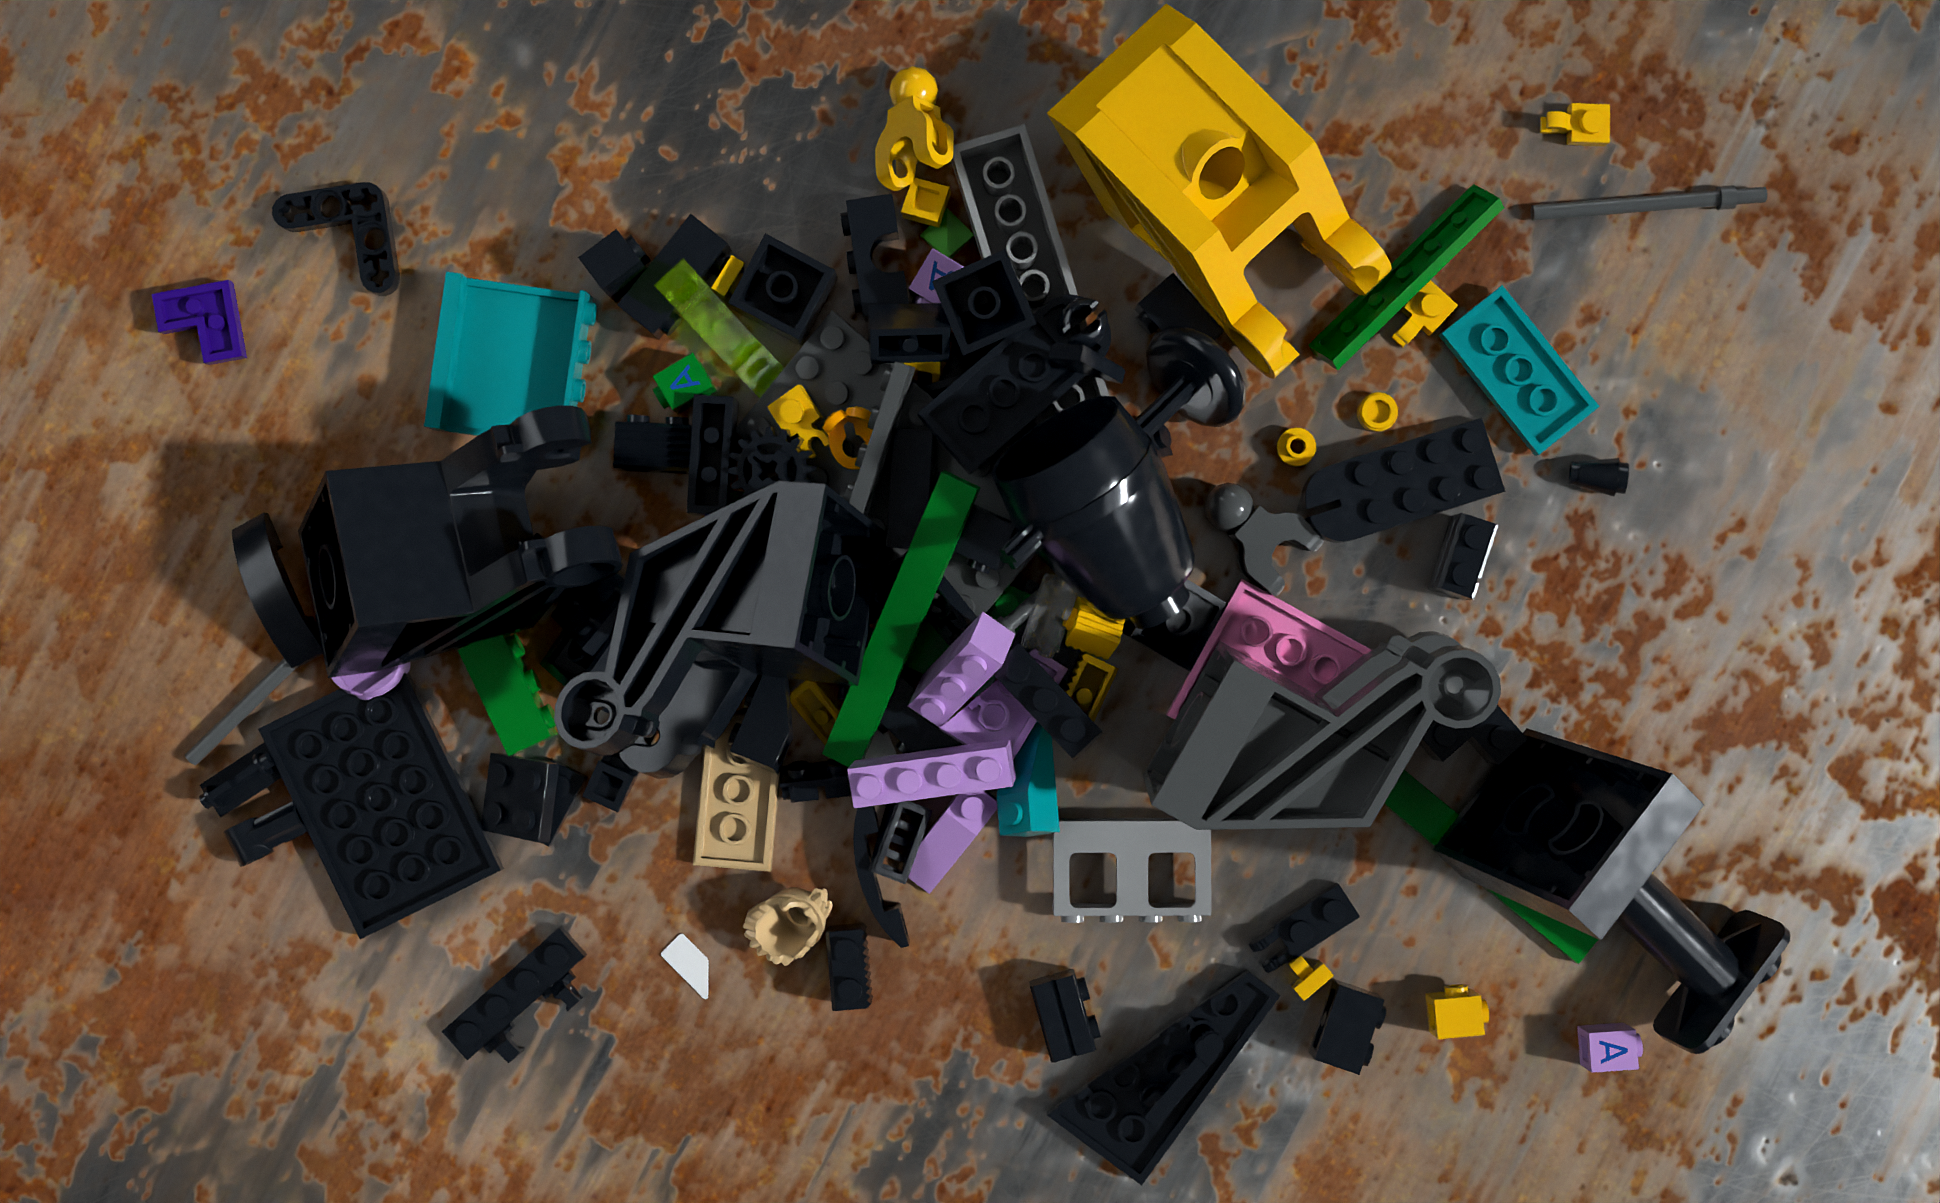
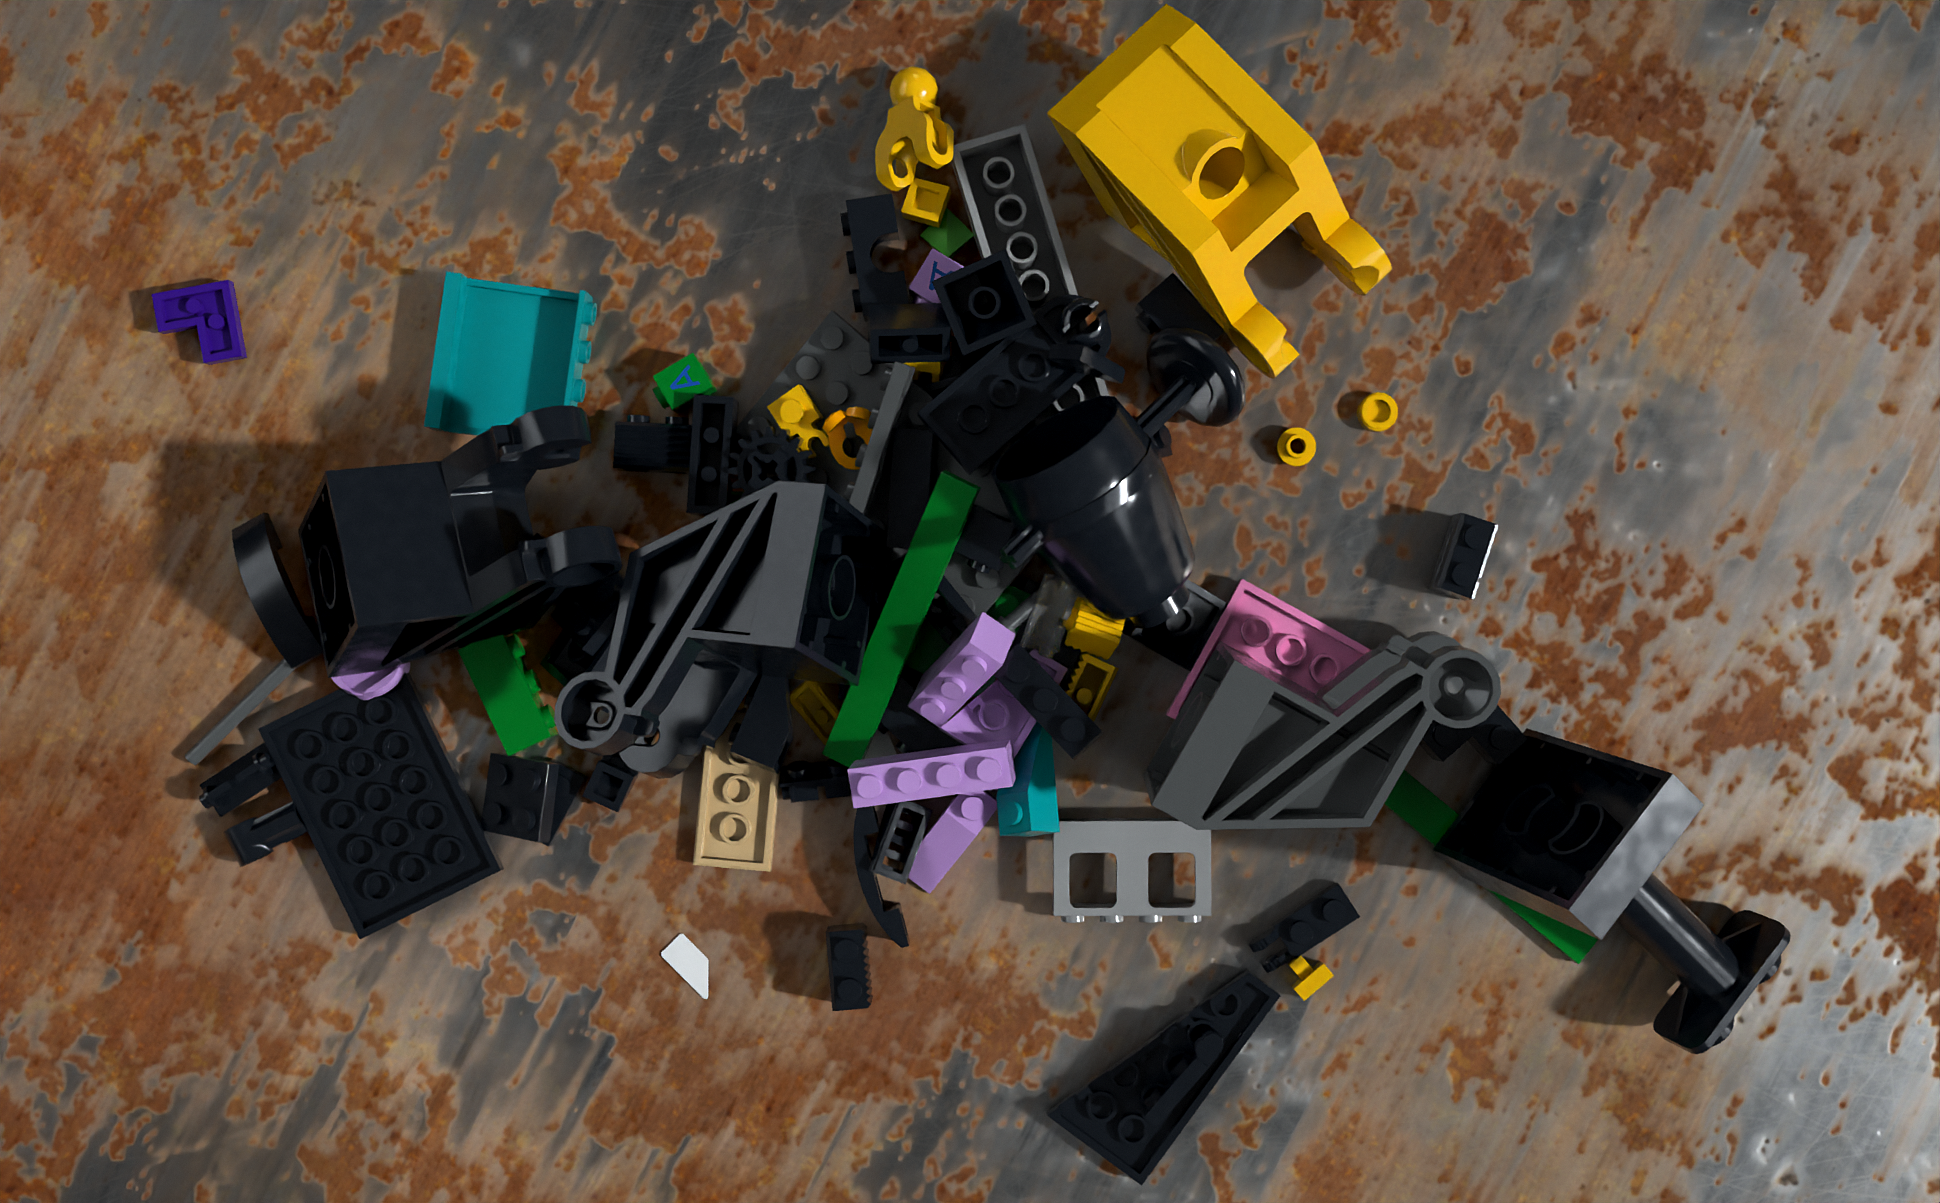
(361, 220): black beam -> none
(491, 1016): black hinge -> none
(615, 263): black brick -> none
(700, 249): black brick -> none
(719, 327): clear neon green slope -> none
(729, 277): yellow plate -> none
(783, 289): black brick -> none
(787, 923): tan hair -> none
(1063, 1015): black brick -> none
(1257, 533): dark grey piece -> none
(1347, 1027): black brick -> none
(1403, 483): black plate -> none
(1408, 276): green plate -> none
(1424, 312): yellow plate -> none
(1456, 1012): yellow brick -> none
(1519, 370): teal plate -> none
(1582, 124): yellow plate -> none
(1602, 475): black cone -> none
(1609, 1047): lavender brick -> none
(1722, 198): dark grey bar -> none

